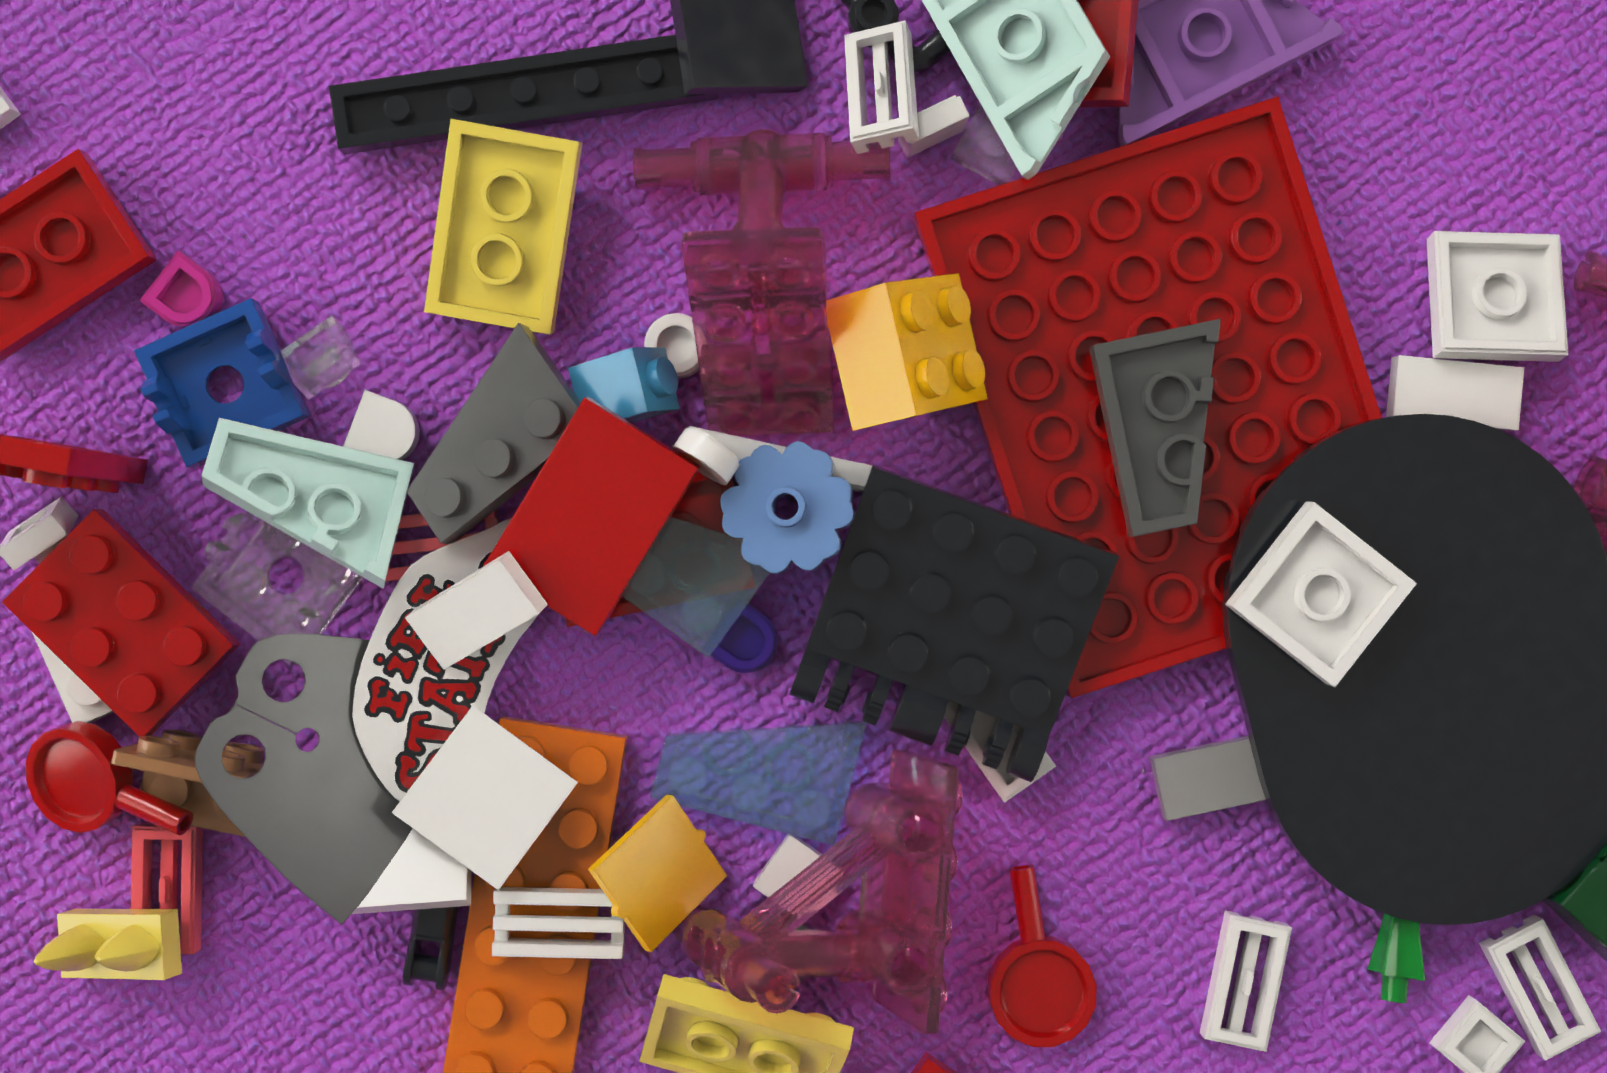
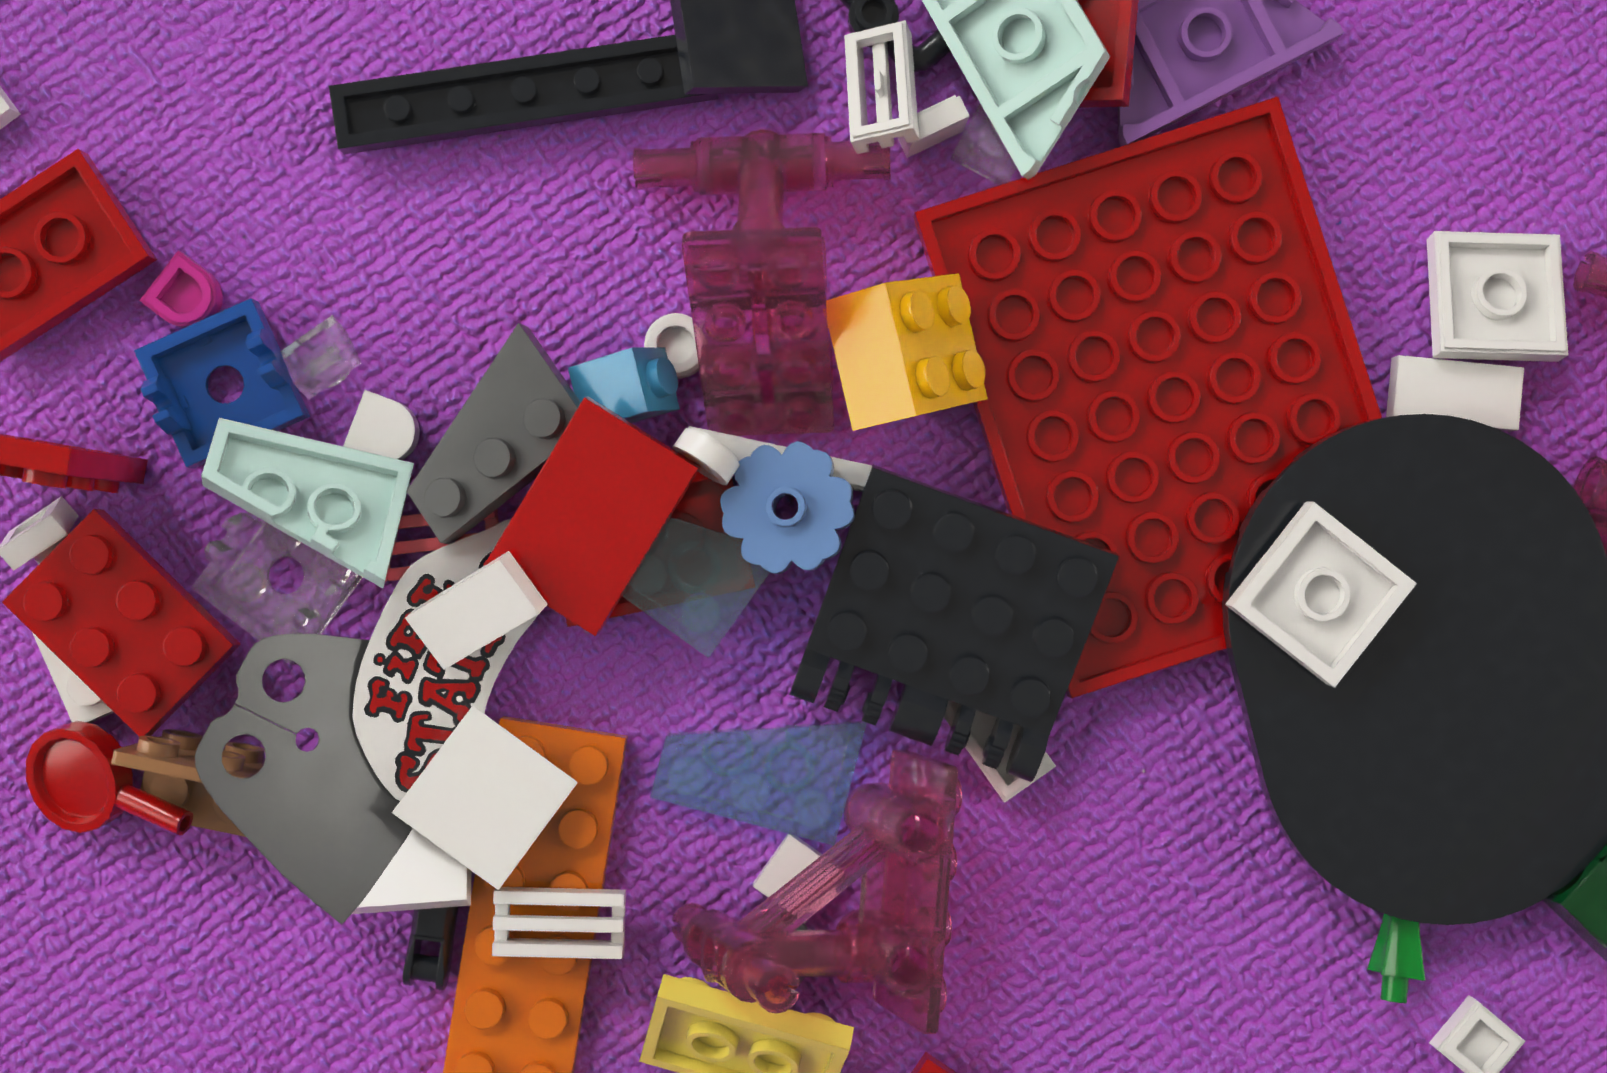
(115, 944): light yellow tile -> none
(191, 877): coral tile -> none
(502, 226): light yellow plate -> none
(658, 872): yellow piece -> none
(748, 643): dark purple tile -> none
(1039, 983): red piece -> none
(1155, 416): dark grey wing -> none
(1206, 778): light grey tile -> none
(1221, 977): white tile -> none
(1514, 941): white tile -> none

